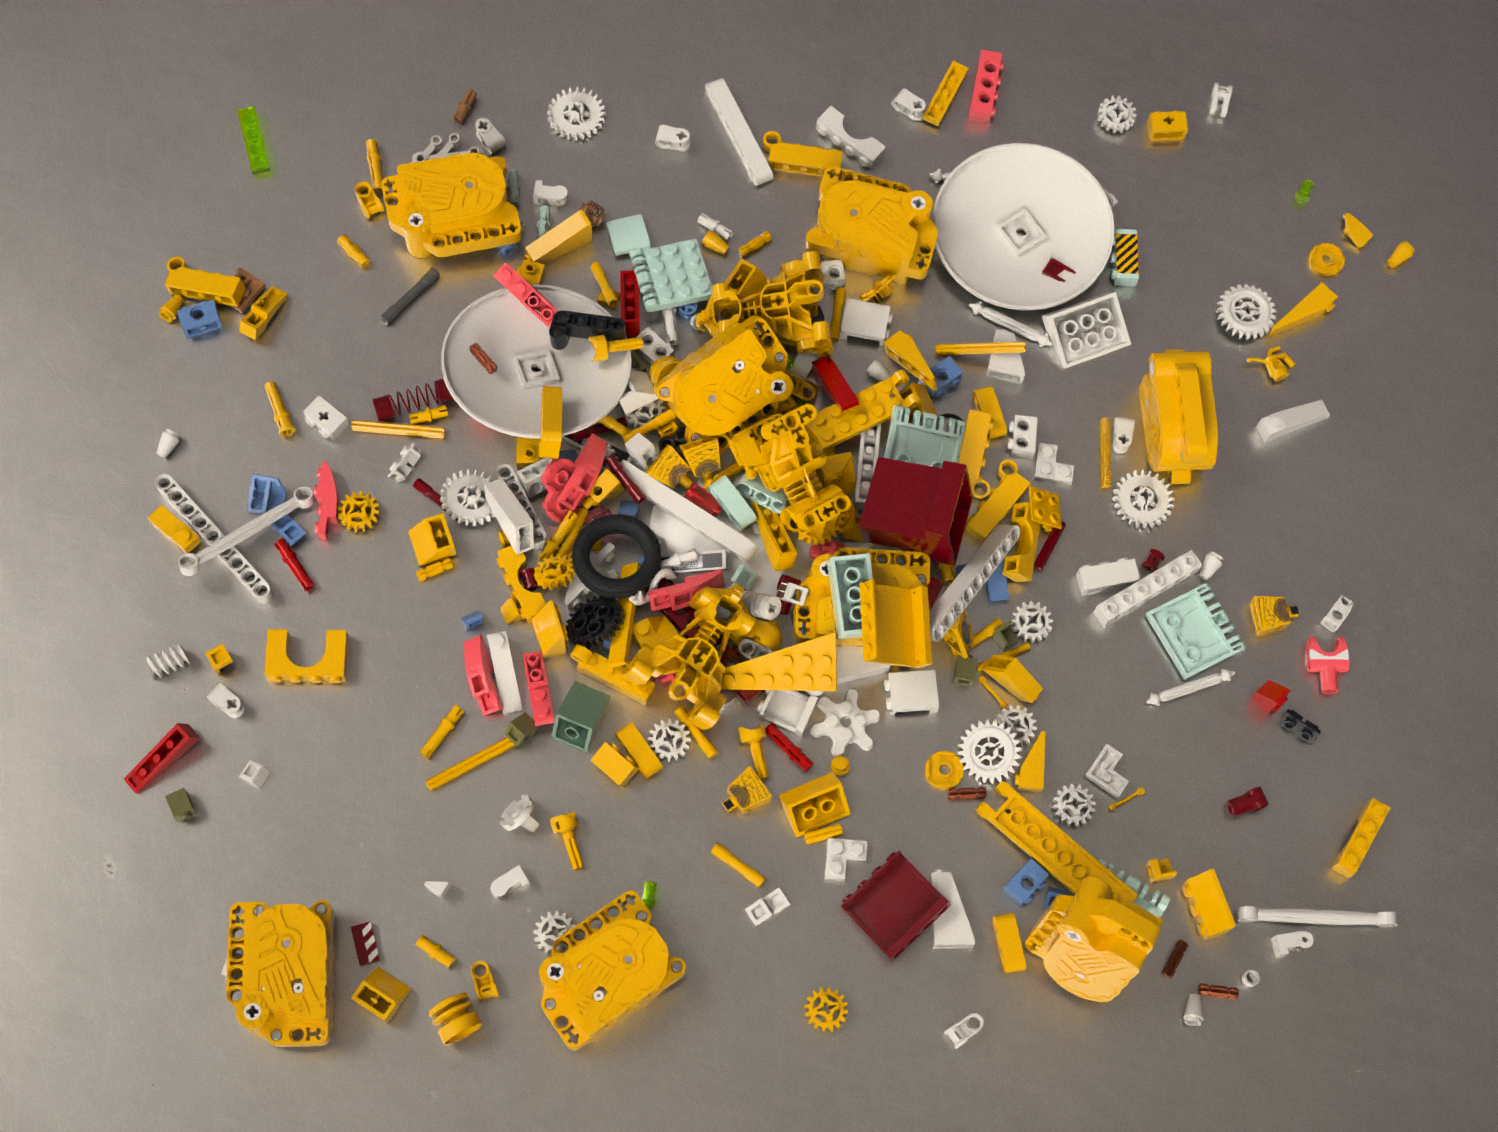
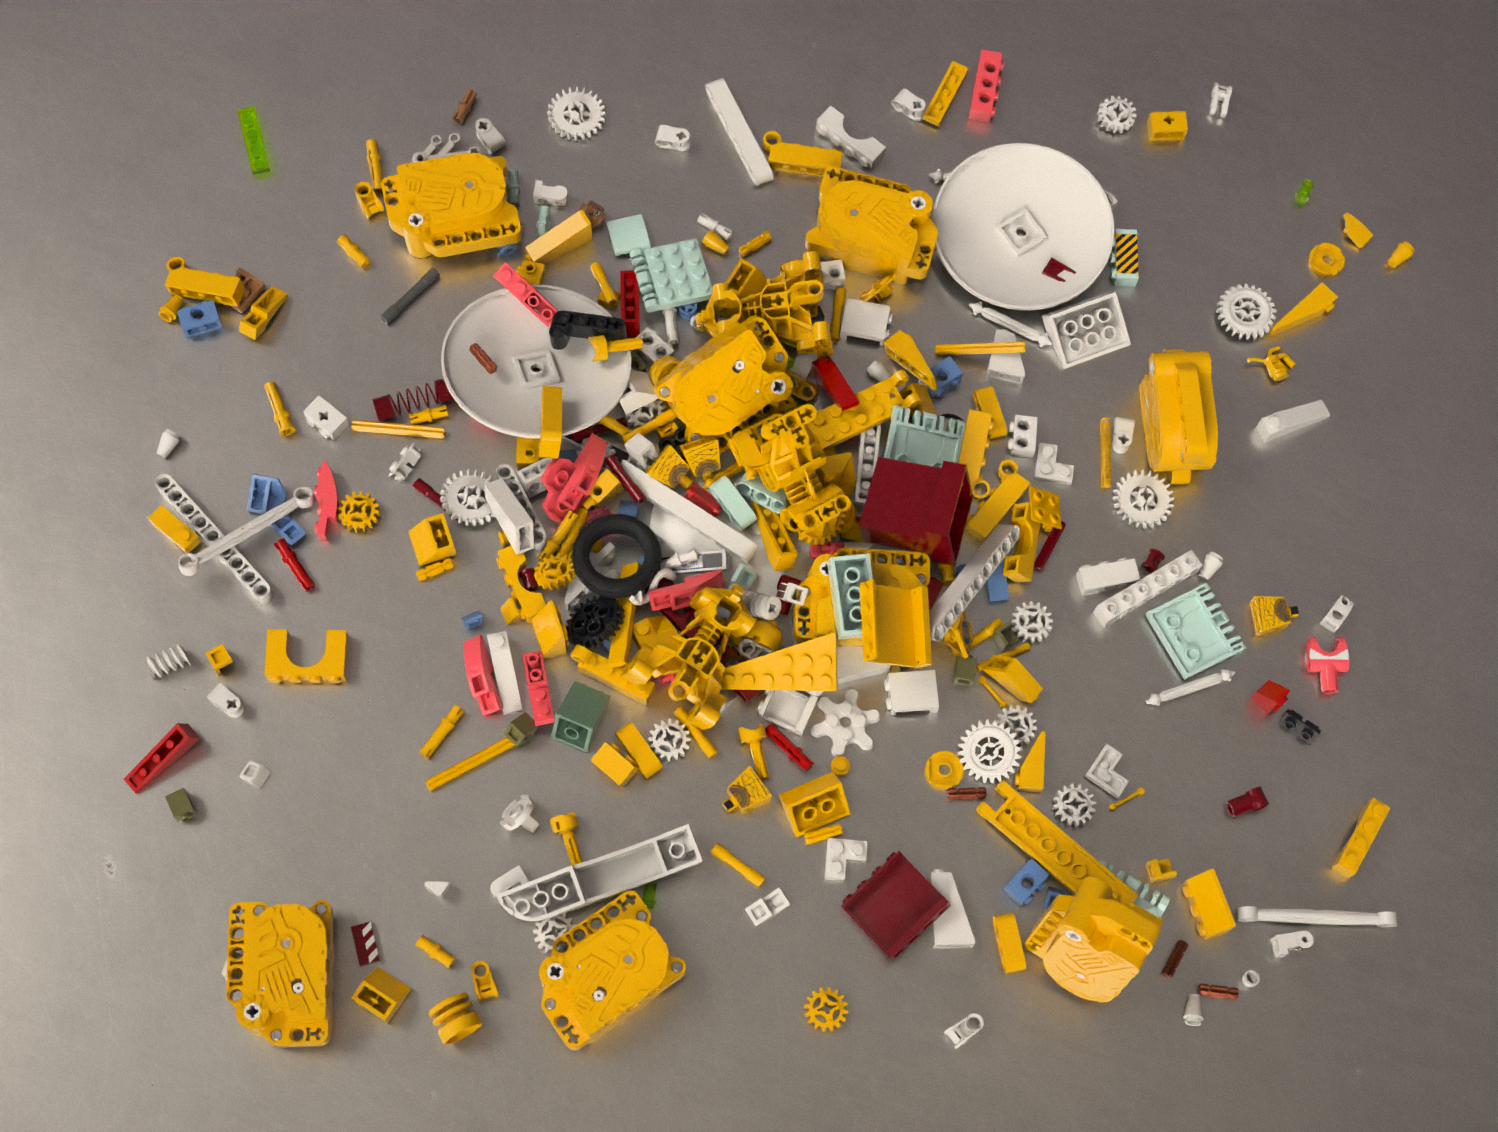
(603, 876): none -> white slope

